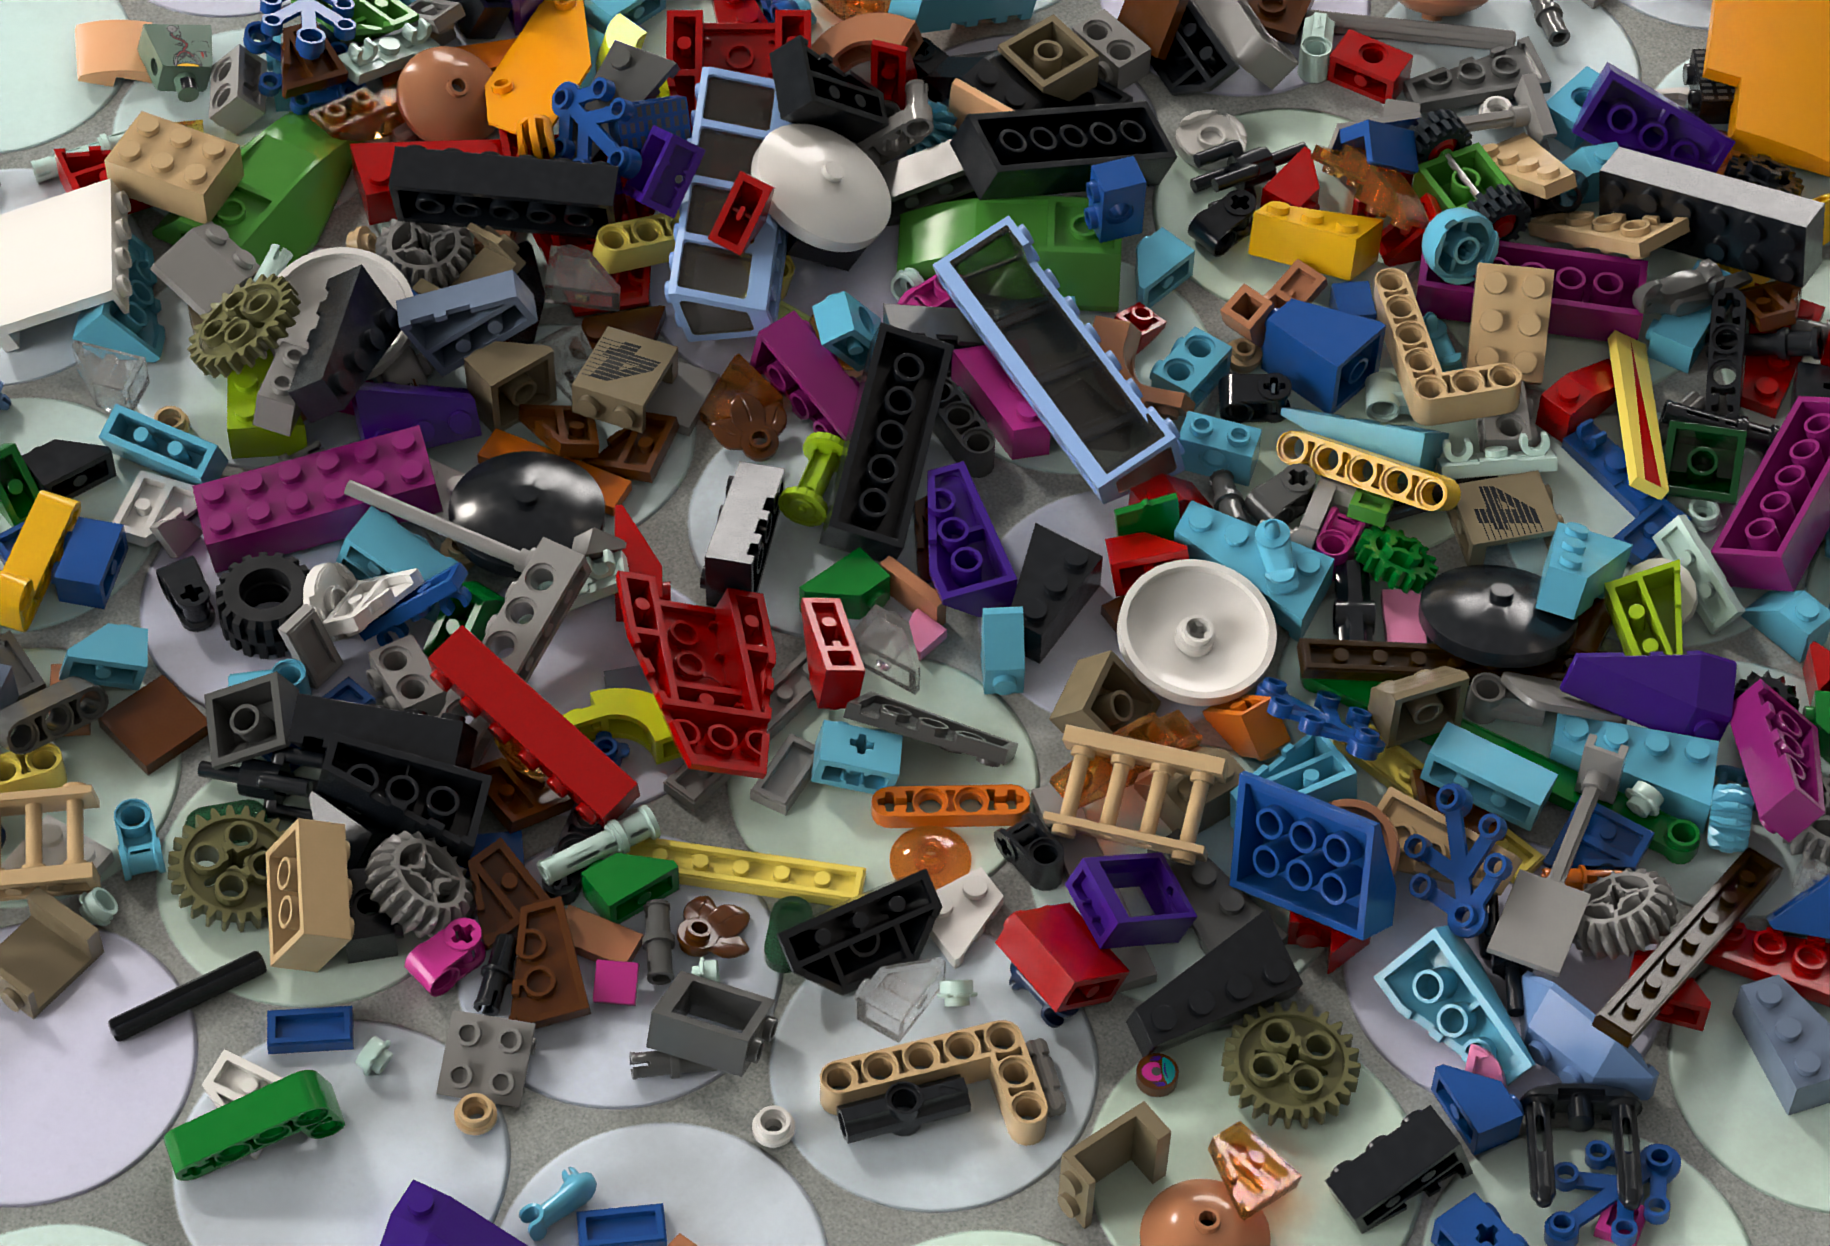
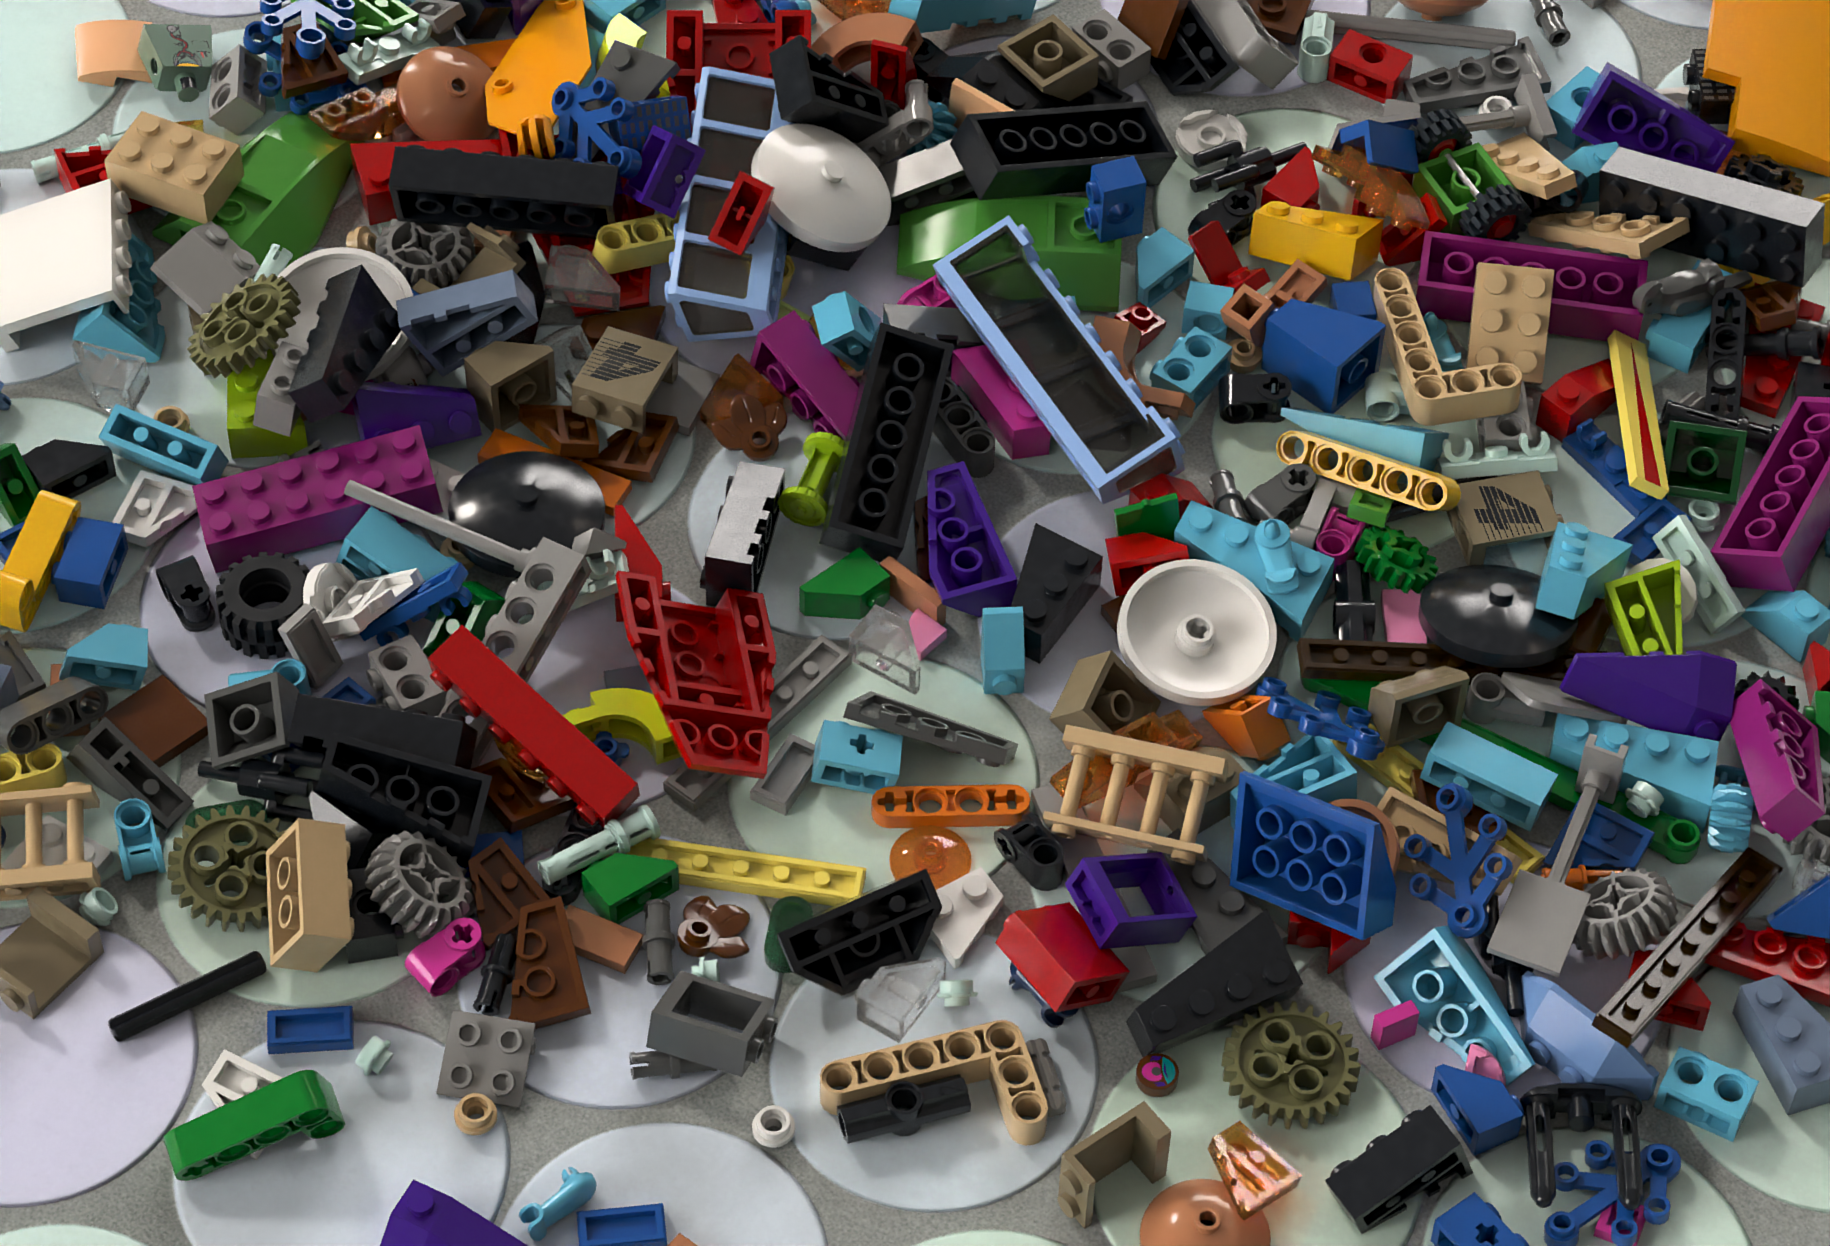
(127, 773): none -> dark grey slope
(176, 535): light grey tile -> none
(616, 982): dark pink tile -> none
(831, 652): red slope -> none
(901, 280): light aqua plate -> none
(1204, 307): none -> medium azure brick
(1218, 445): medium azure brick -> none
(1221, 261): none -> red bracket
(1395, 1024): none -> dark pink tile
(1457, 242): medium azure cylinder -> none
(1703, 1101): none -> medium azure brick

